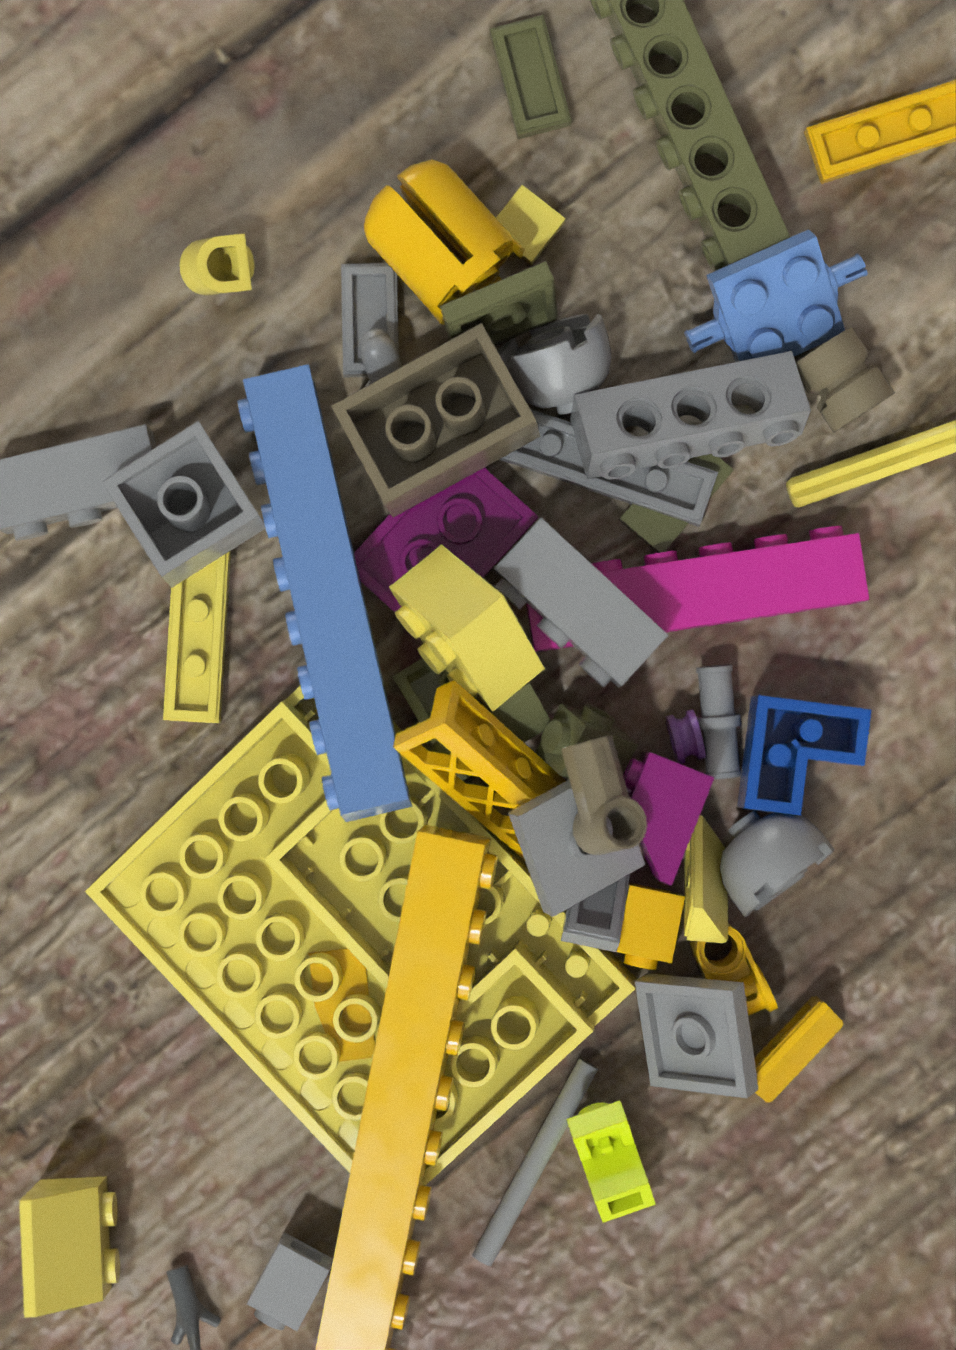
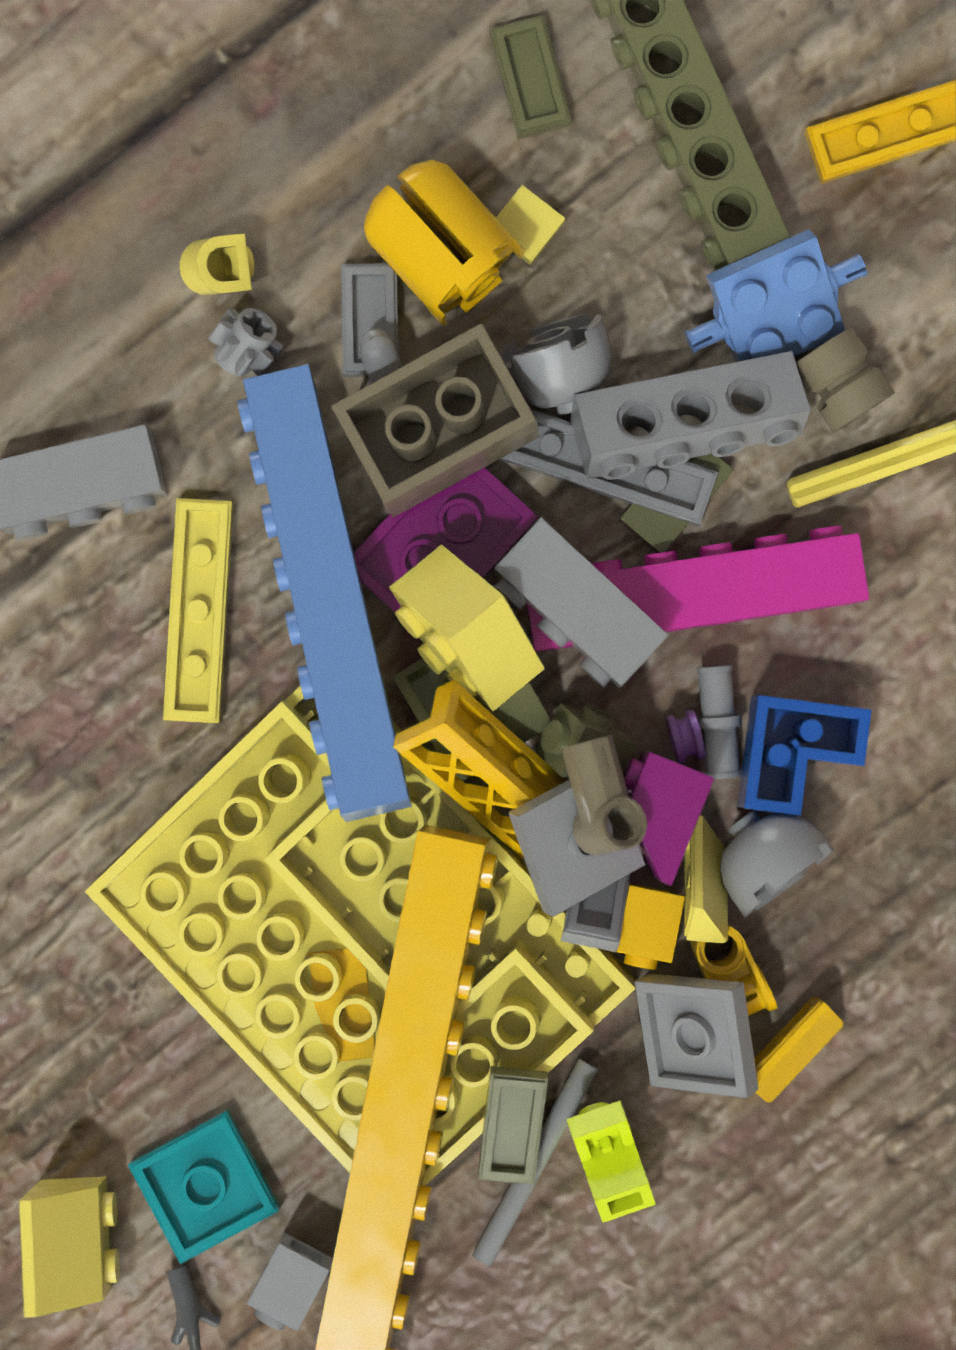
(184, 504): light grey slope -> none
(204, 1186): none -> teal tile
(245, 342): none -> light grey gear
(505, 306): olive tile -> none
(512, 1125): none -> tile

